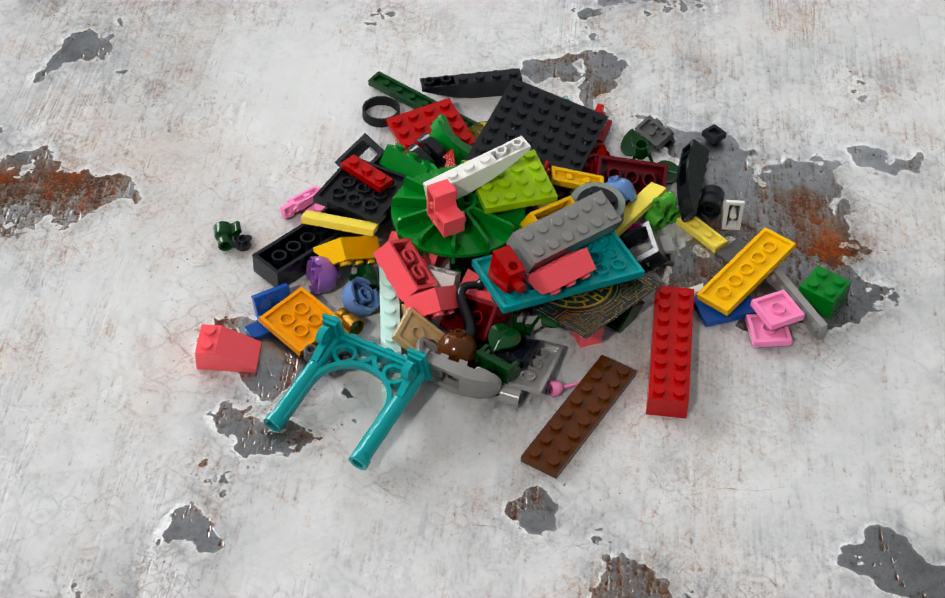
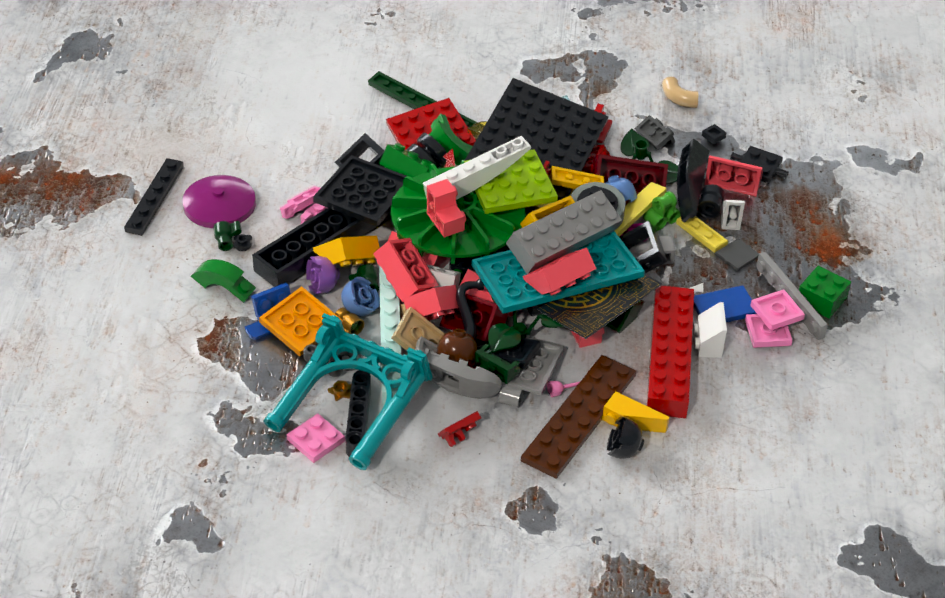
(154, 197): none -> black plate
(218, 200): none -> magenta dish
(225, 275): none -> green arch
(226, 350): coral slope -> none
(315, 438): none -> bright pink plate
(339, 223): light yellow tile -> none
(340, 385): none -> pearl gold plate
(358, 410): none -> black beam
(367, 173): red plate -> none
(379, 100): black tyre -> none
(456, 429): none -> red plate
(472, 84): black slope -> none
(507, 270): red torso -> none
(626, 439): none -> black cylinder
(644, 416): none -> yellow slope
(679, 95): none -> tan cylinder
(710, 332): none -> white slope
(733, 175): none -> coral slope
(746, 271): yellow plate -> none
(768, 161): none -> black plate

